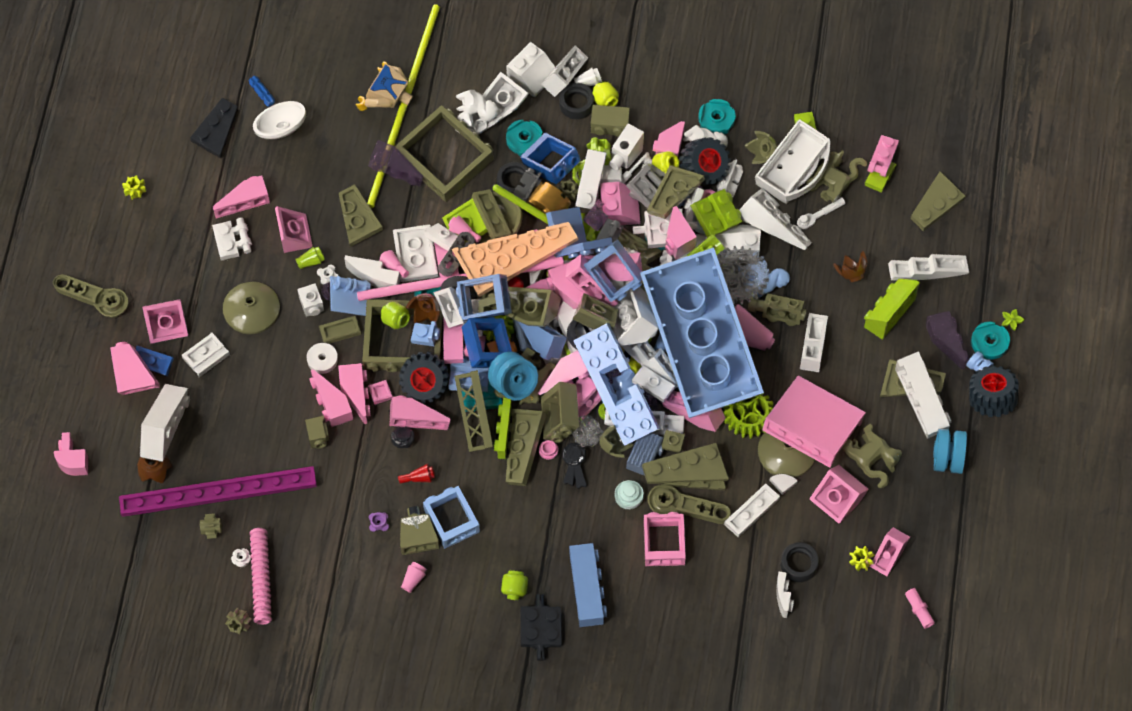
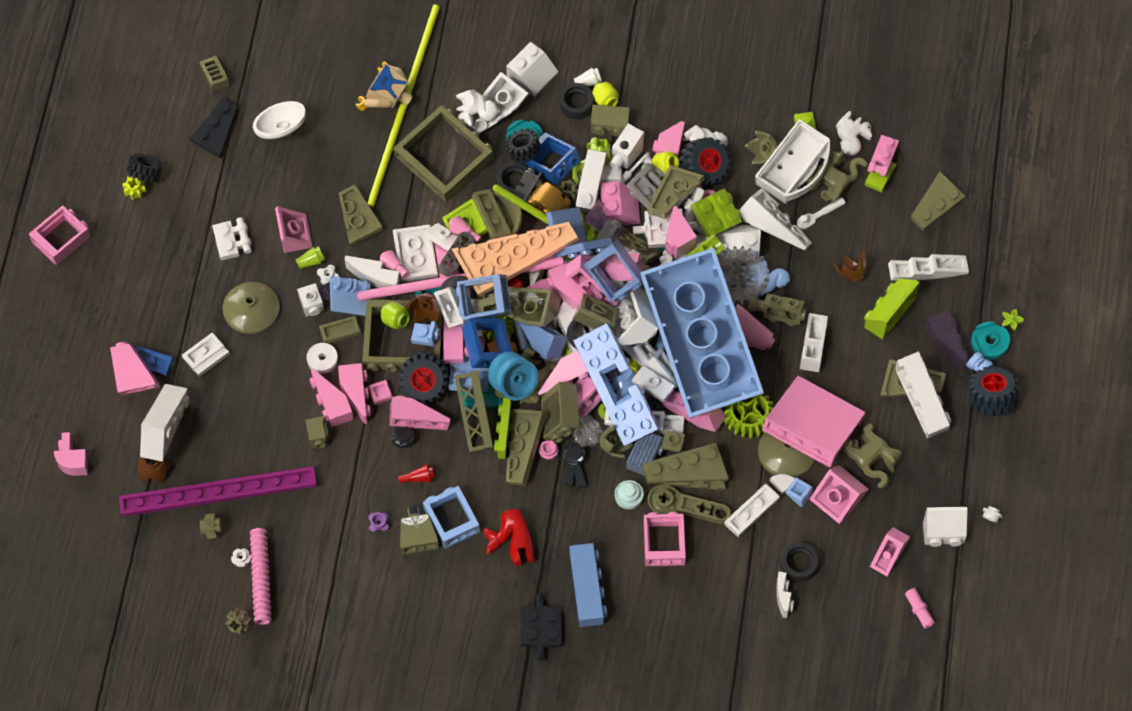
(39, 233): none -> bright pink window
(94, 295): olive beam -> none
(144, 167): none -> black tyre
(165, 321): bright pink slope -> none
(219, 83): none -> olive slope
(245, 196): bright pink slope -> none
(262, 91): blue axle -> none
(391, 161): clear purple slope -> none
(413, 576): bright pink cone -> none
(513, 522): none -> red piece
(514, 585): lime head -> none
(526, 152): none -> black tyre
(564, 71): white slope -> none
(714, 107): teal plate -> none
(733, 174): white hinge -> none
(799, 491): none -> light blue slope
(848, 132): none -> white animal
(863, 563): neon yellow gear -> none
(945, 526): none -> white slope
(946, 450): dark azure wheel -> none
(991, 514): none -> white plate

